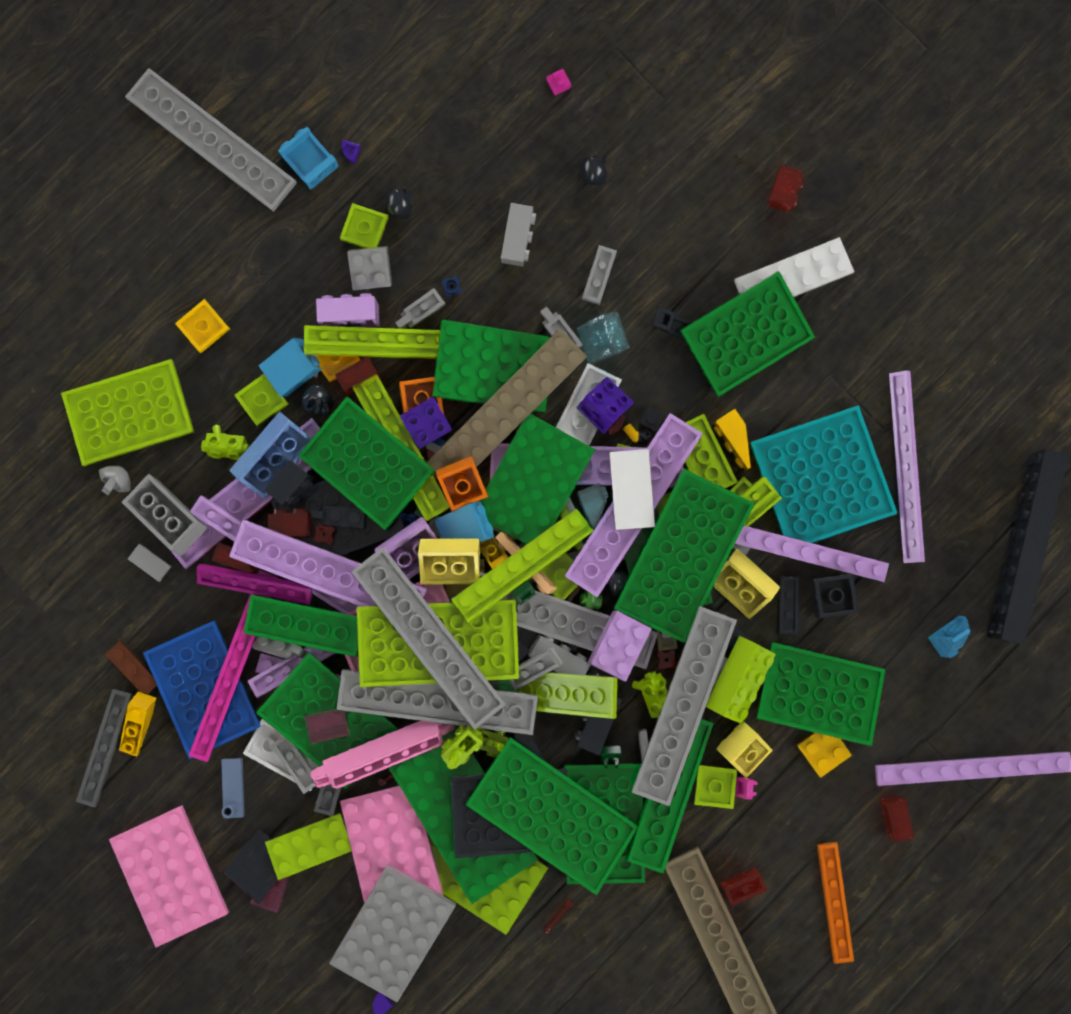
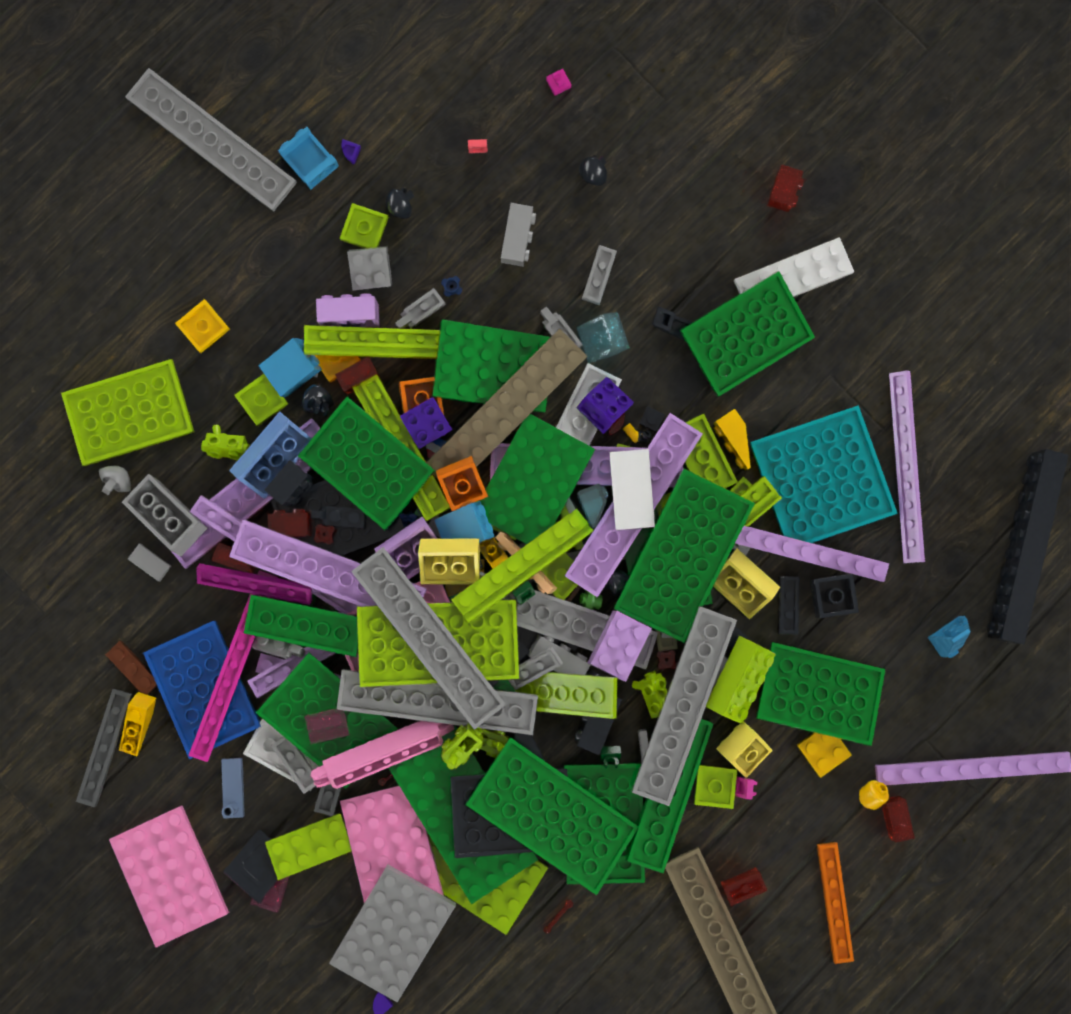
(477, 146): none -> coral tile
(873, 794): none -> yellow head

